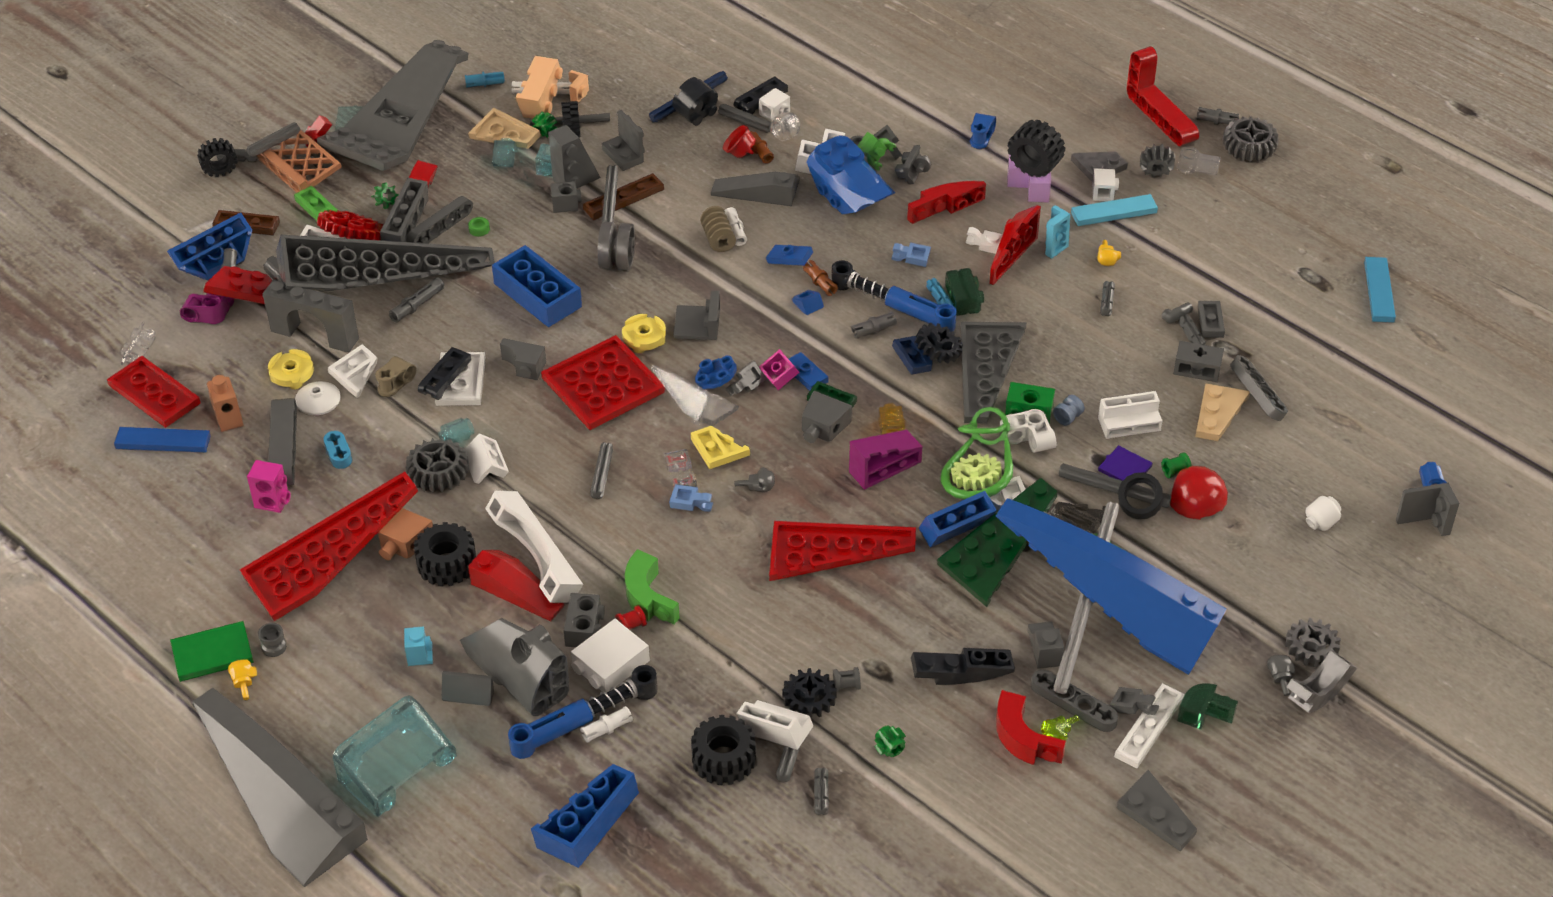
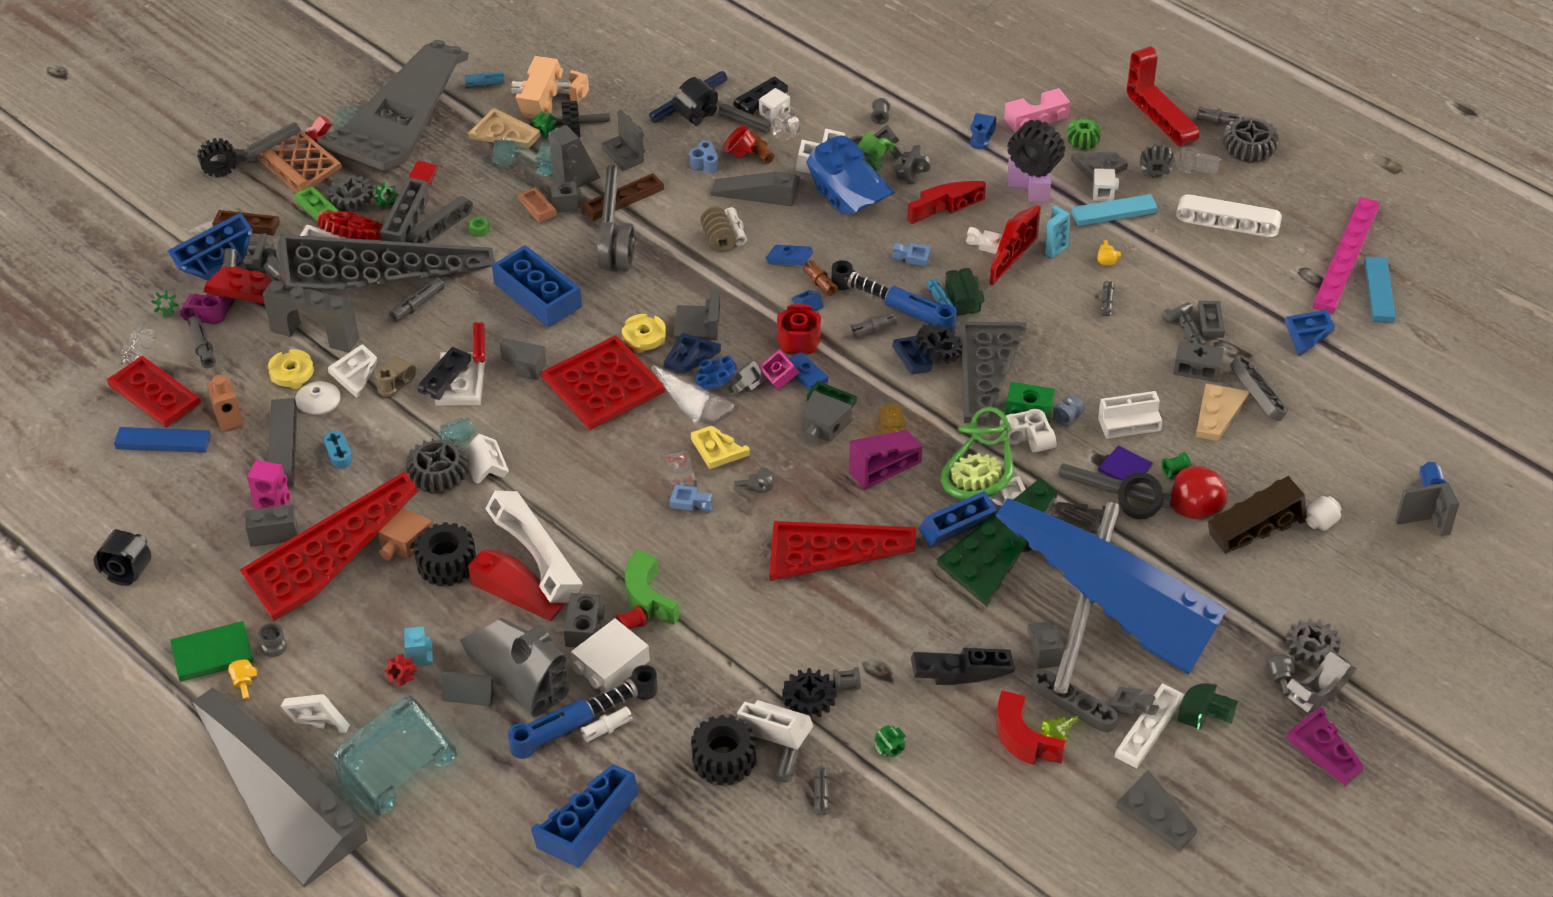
(123, 557): none -> black brick
(163, 309): none -> green gear
(202, 346): none -> dark grey pin
(259, 252): none -> dark grey hips
(271, 525): none -> dark grey brick
(315, 711): none -> white wing
(350, 192): none -> dark grey gear
(400, 669): none -> red gear
(478, 342): none -> red axle
(537, 205): none -> nougat plate
(601, 470): dark grey axle -> none
(689, 352): none -> dark blue wing
(704, 157): none -> medium blue piece
(799, 329): none -> red brick
(880, 114): none -> dark grey bush
(1053, 107): none -> bright pink arch
(1083, 133): none -> bright green gear
(1229, 215): none -> white beam
(1259, 515): none -> dark brown wedge
(1309, 329): none -> blue wing
(1323, 745): none -> magenta wing
(1346, 255): none -> dark pink plate

